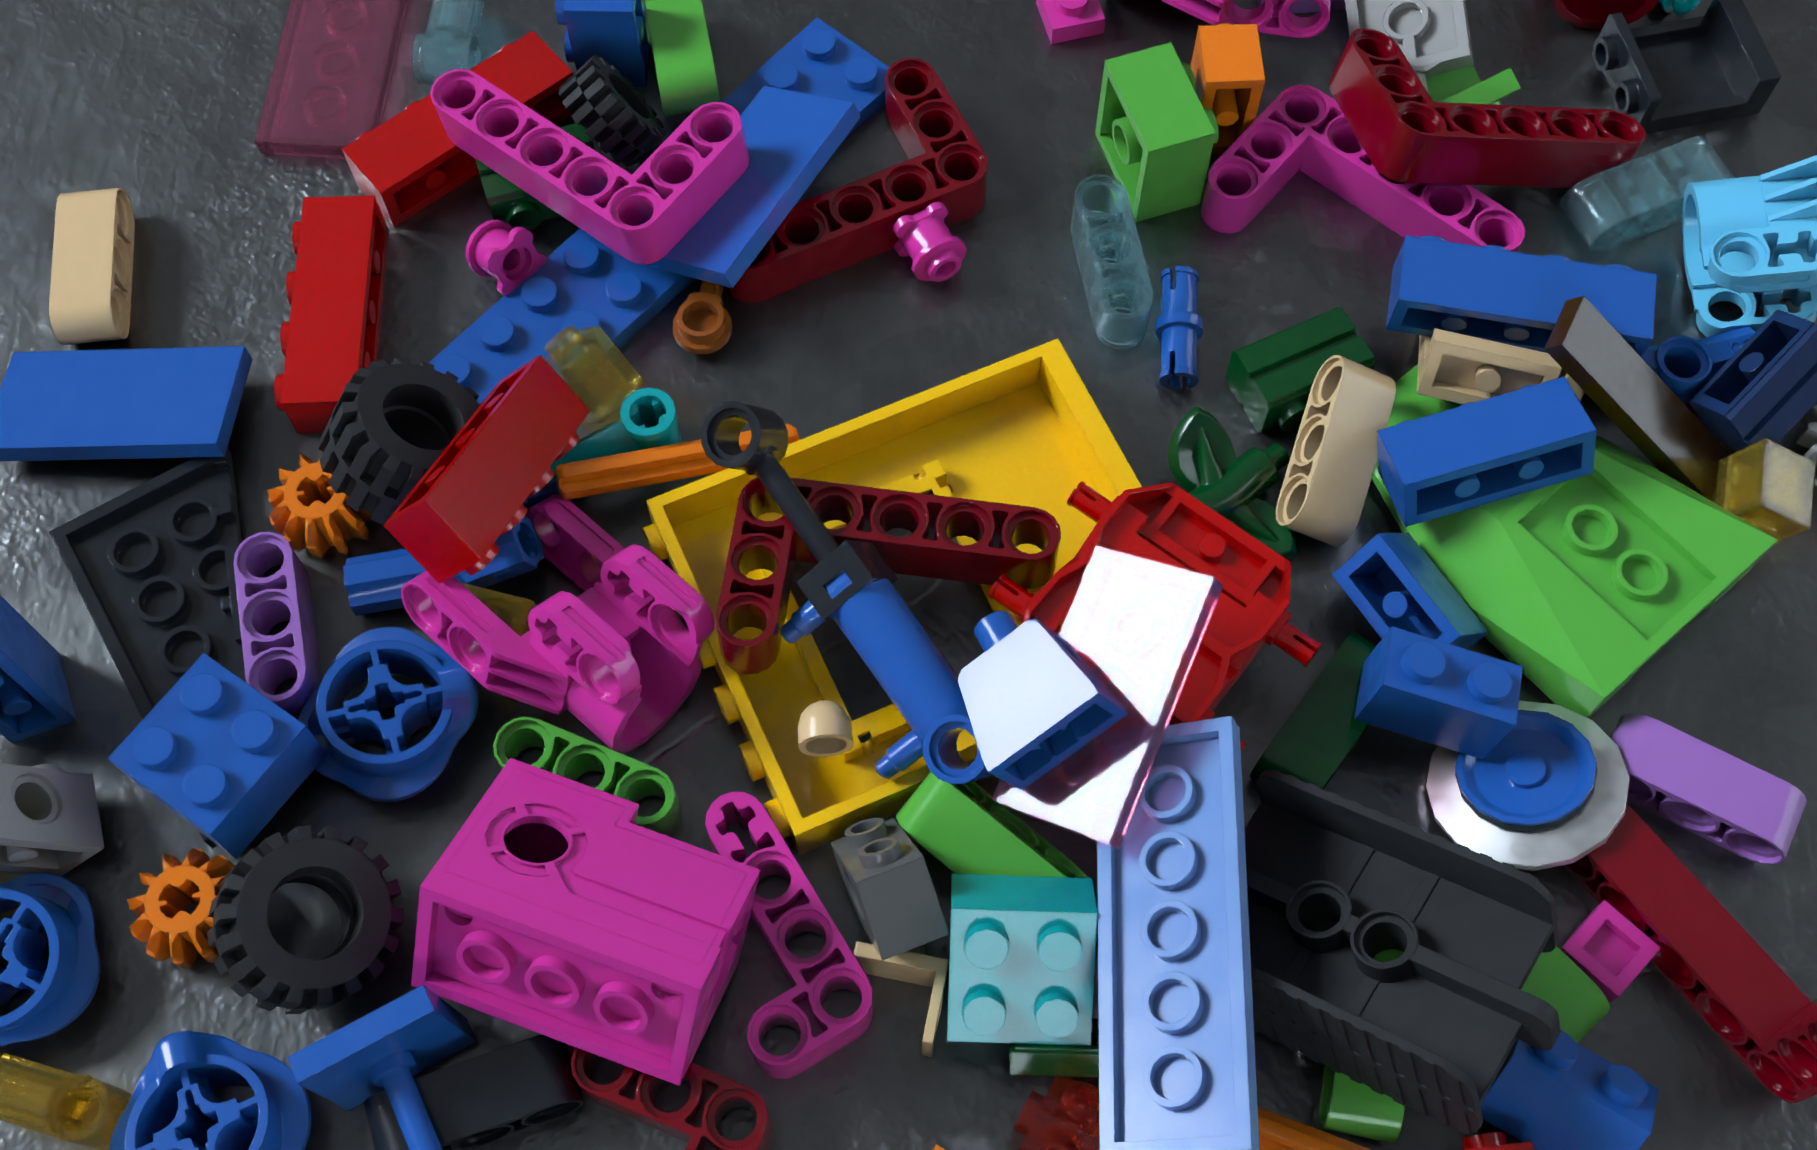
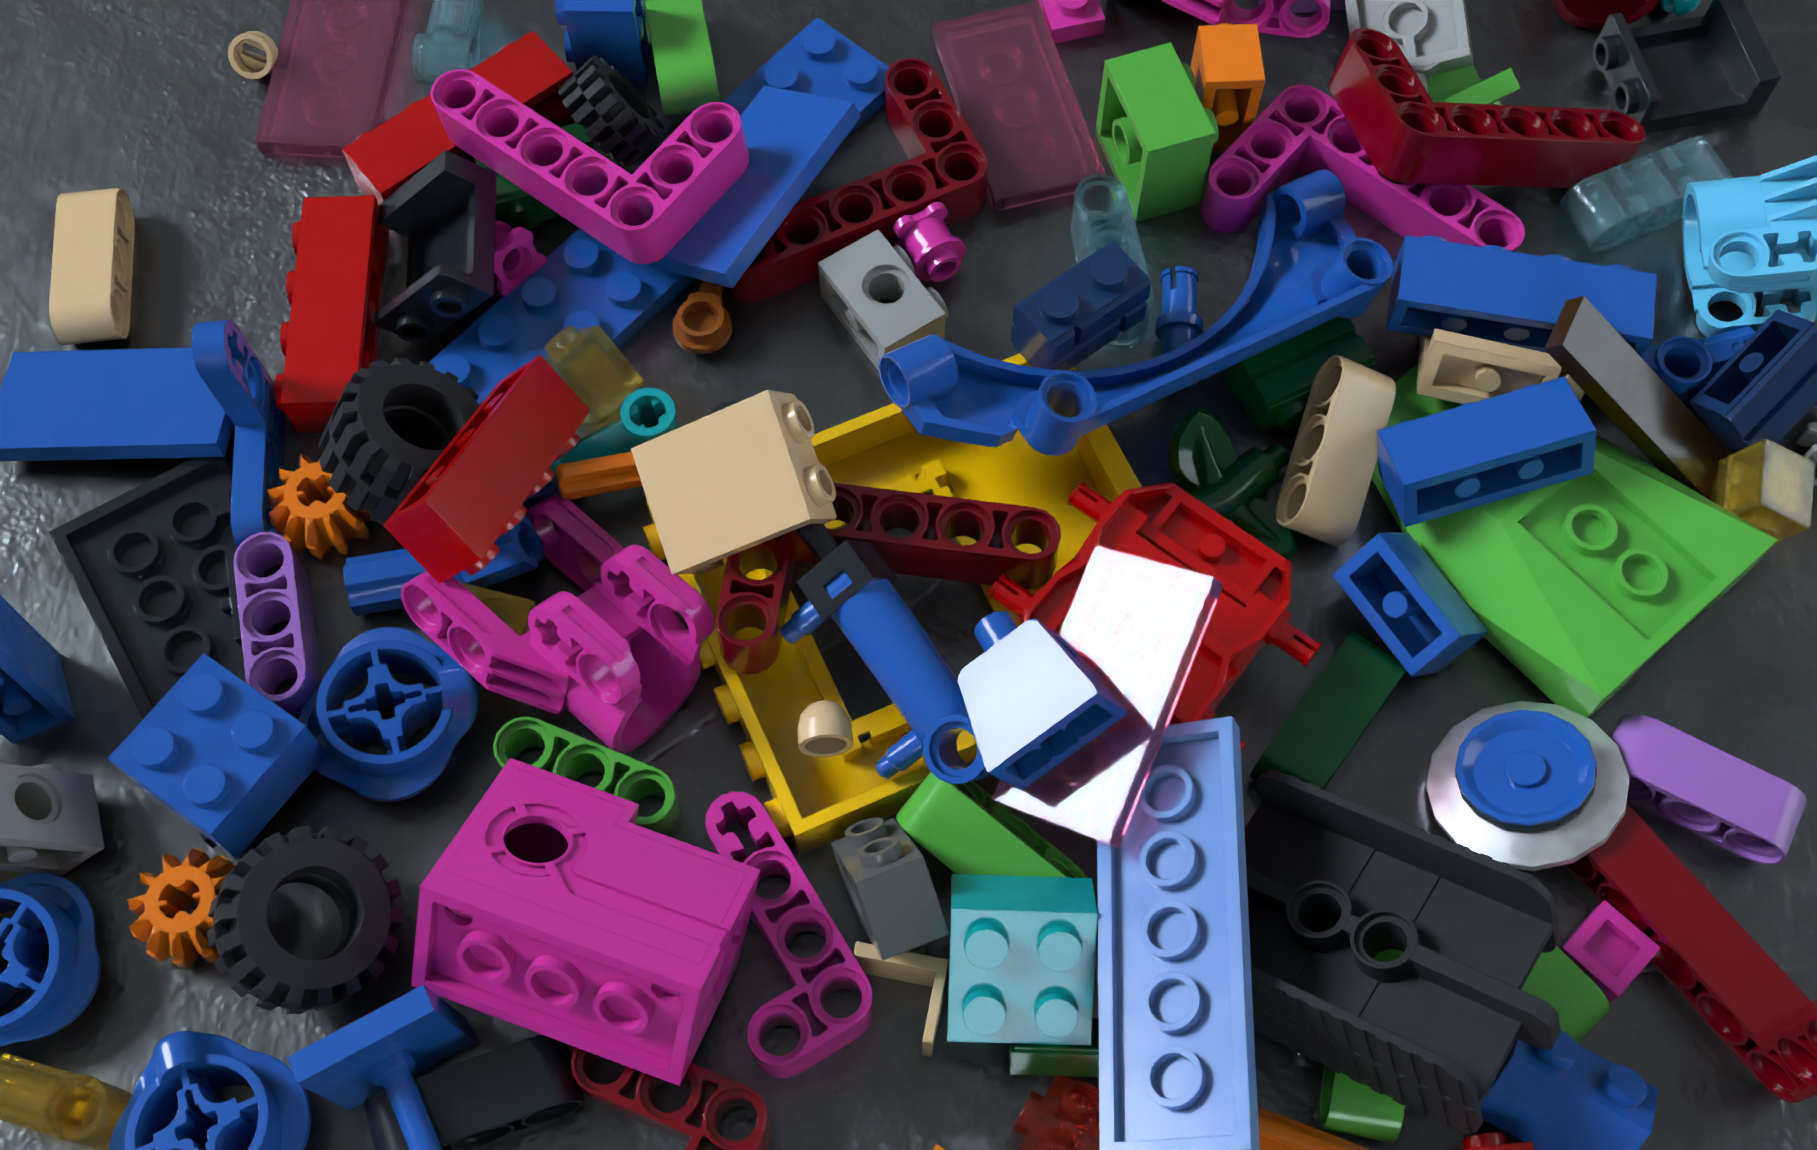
(248, 398): none -> blue beam
(249, 63): none -> tan hinge
(451, 246): none -> black panel
(734, 480): none -> tan panel
(872, 272): none -> light grey brick
(1017, 104): none -> clear pink tile
(1081, 310): none -> dark blue brick
(1301, 276): none -> blue panel
(1438, 693): blue brick -> none

